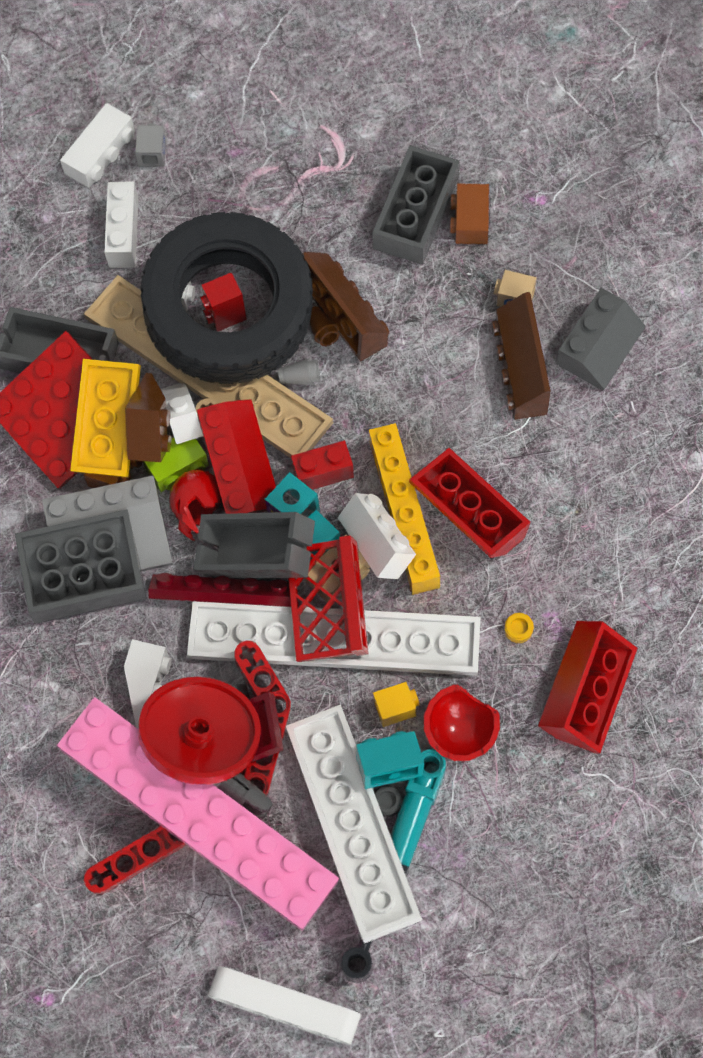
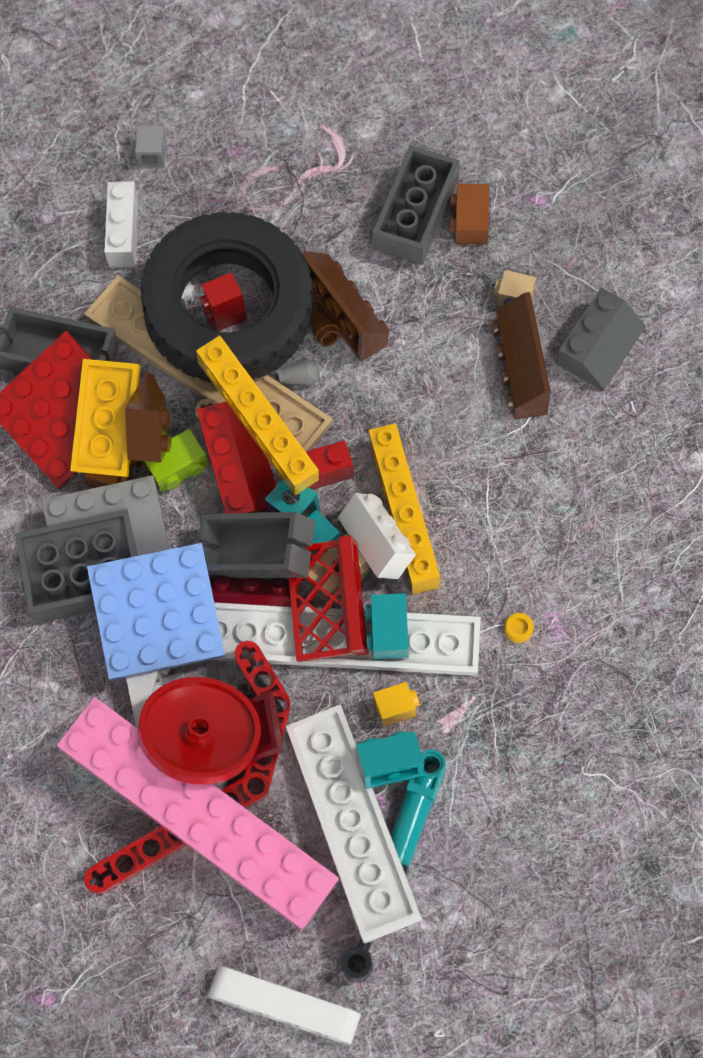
(98, 145): white brick -> none
(155, 611): none -> light blue plate
(183, 414): white slope -> none
(191, 496): red helmet -> none
(247, 795): dark grey hinge -> none
(257, 415): none -> yellow brick
(388, 800): dark grey tile -> none
(389, 626): none -> teal brick
(460, 724): red cylinder -> none
(471, 504): red slope -> none
(588, 686): red slope -> none

